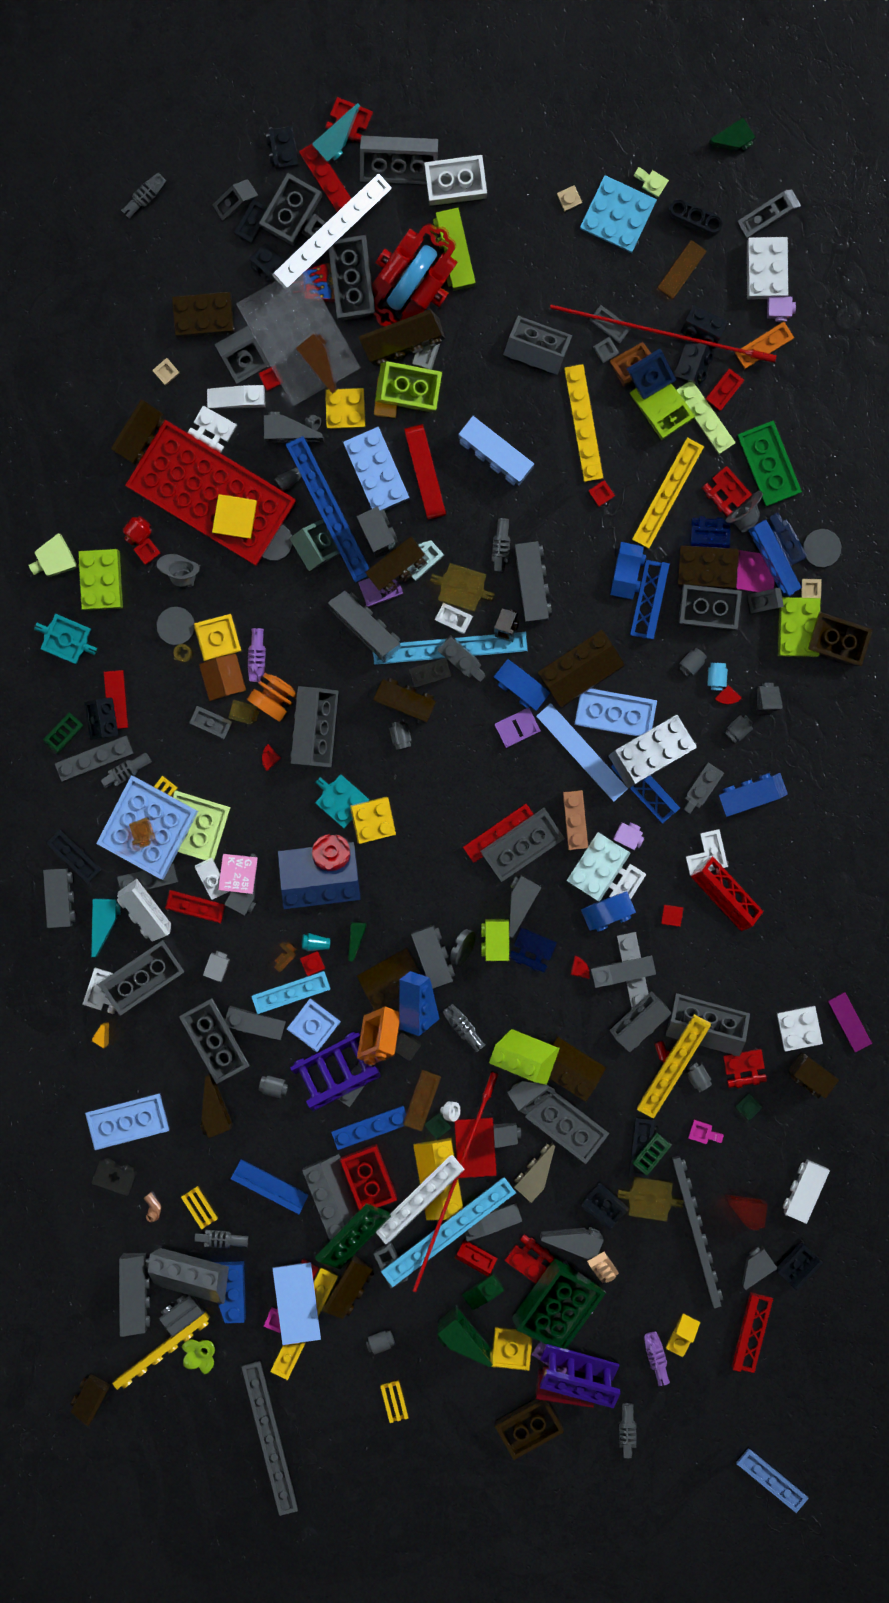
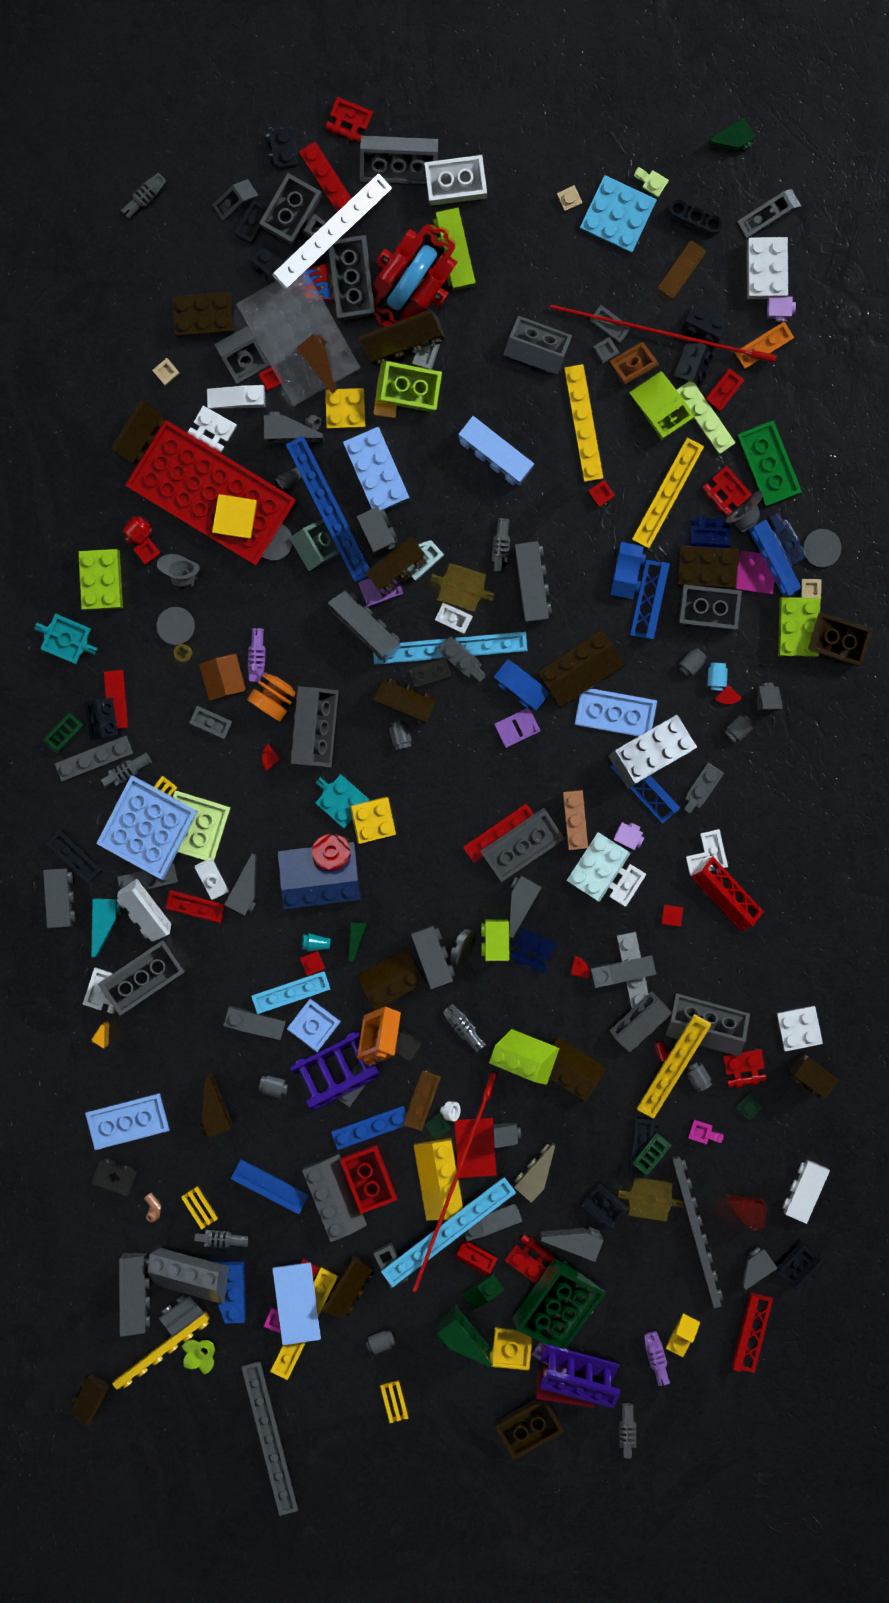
(53, 558): yellowish green torso -> none
(142, 832): clear orange bracket -> none
(214, 1040): dark grey slope -> none
(216, 966): light grey brick -> none
(217, 637): yellow tile -> none
(237, 873): bright pink sticker -> none
(243, 712): clear yellow brick -> none
(283, 960): clear orange bracket -> none
(335, 138): teal slope -> none
(353, 1236): dark green tile -> none
(417, 1004): blue wedge -> none
(420, 1198): white plate -> none
(425, 471): red beam -> none
(506, 625): brick -> none
(529, 1095): dark grey slope -> none
(568, 1126): dark grey plate -> none
(582, 752): light blue tile -> none
(603, 1267): light nougat plate -> none
(608, 911): blue brick -> none
(651, 374): dark blue tile -> none
(753, 793): blue wedge -> none
(765, 600): dark grey plate -> none
(772, 1480): medium blue plate -> none
(849, 1022): magenta tile -> none

